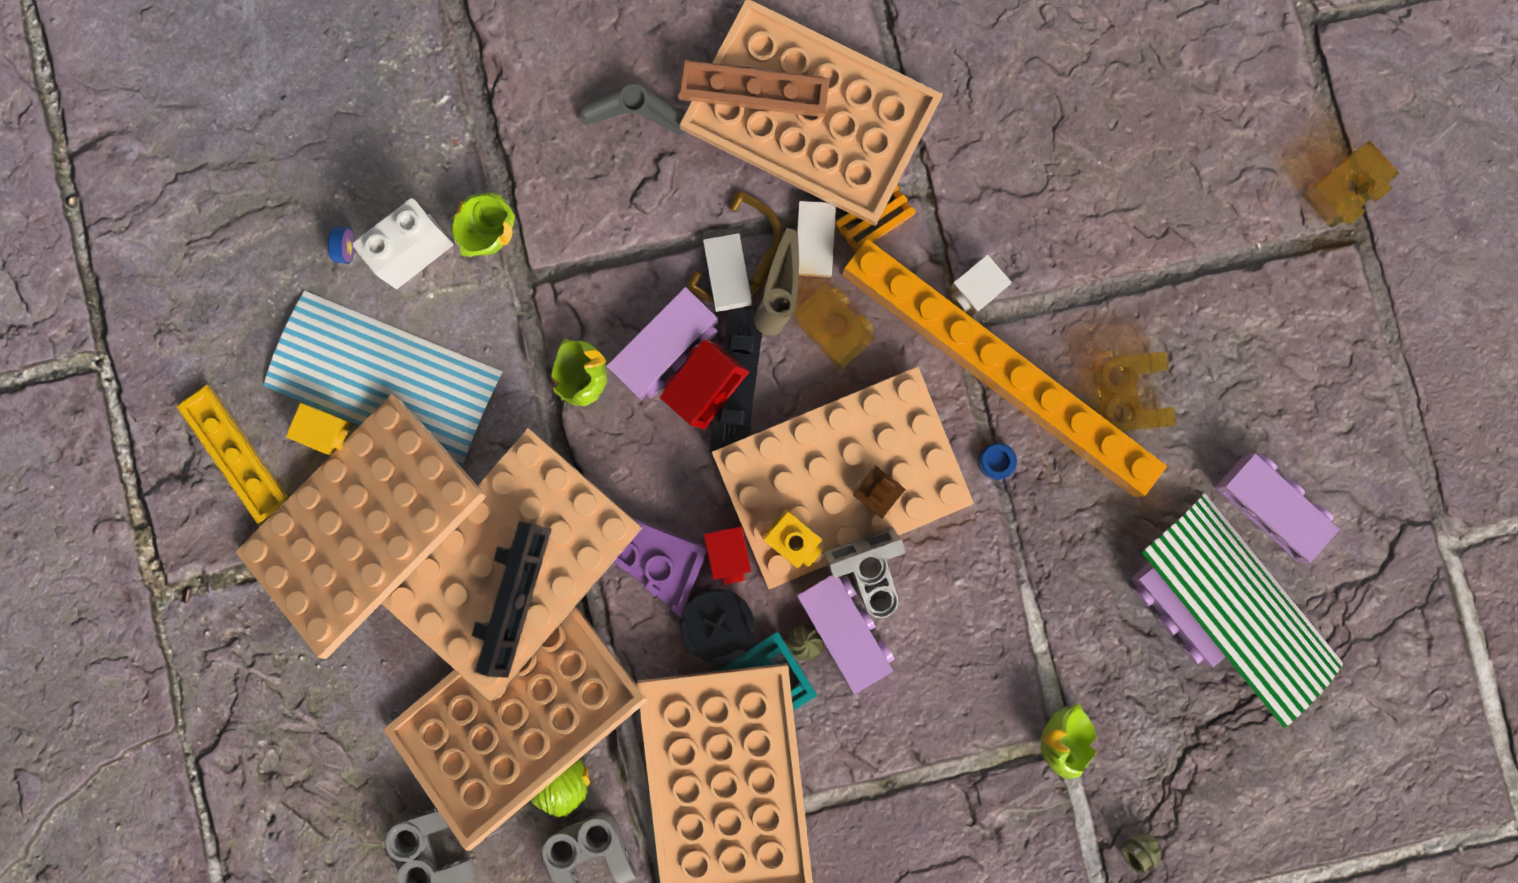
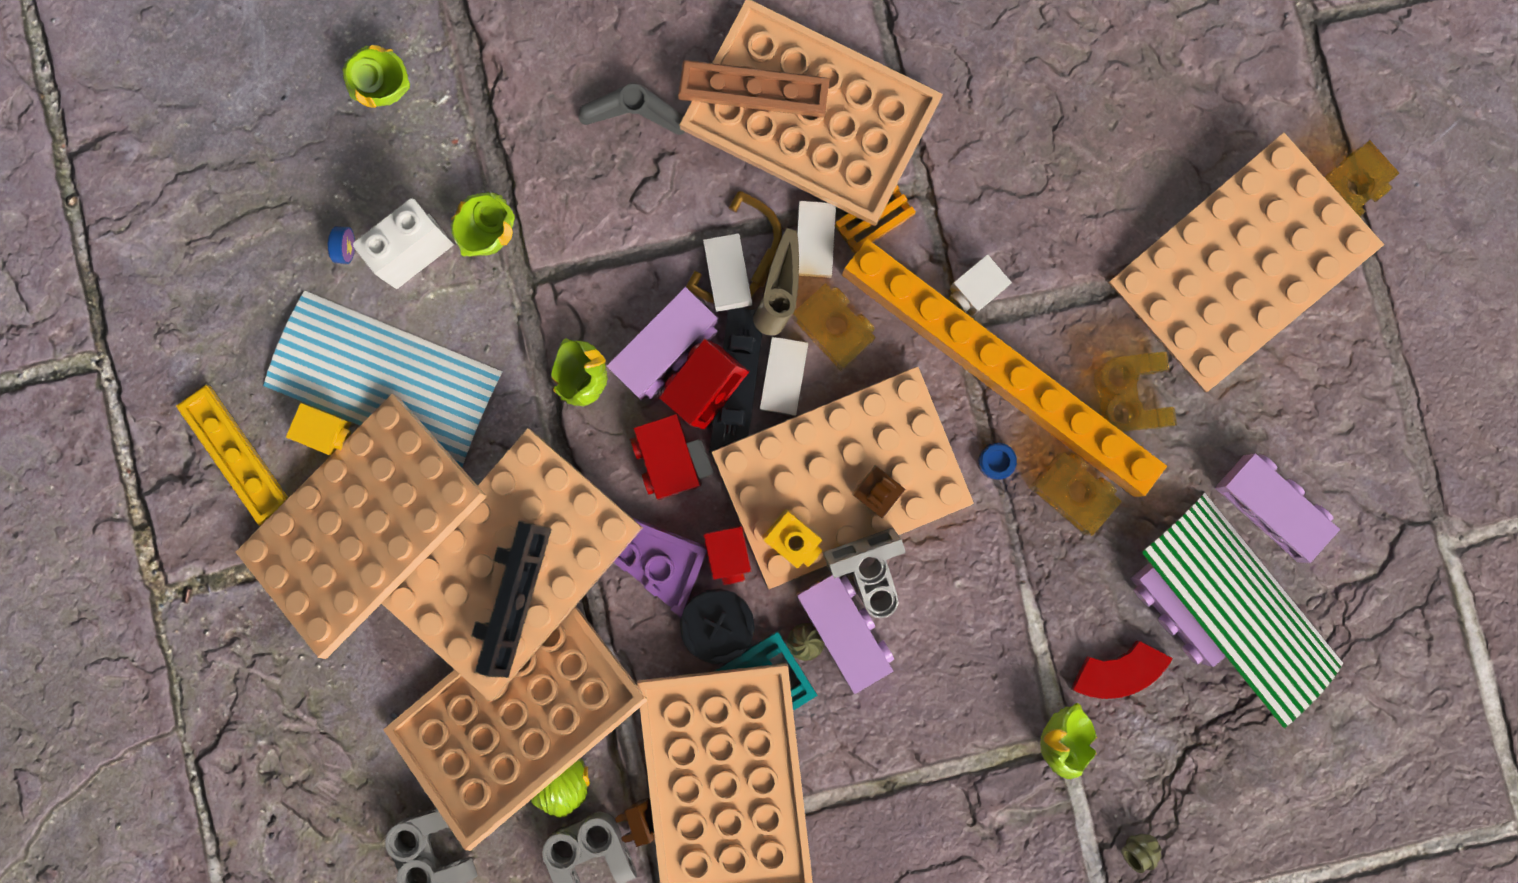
(375, 76): none -> lime hair
(640, 823): none -> reddish brown tile
(665, 457): none -> red brick
(700, 459): none -> dark grey tile
(784, 376): none -> white tile
(1054, 488): none -> clear yellow brick
(1121, 675): none -> red tile
(1245, 262): none -> light nougat plate

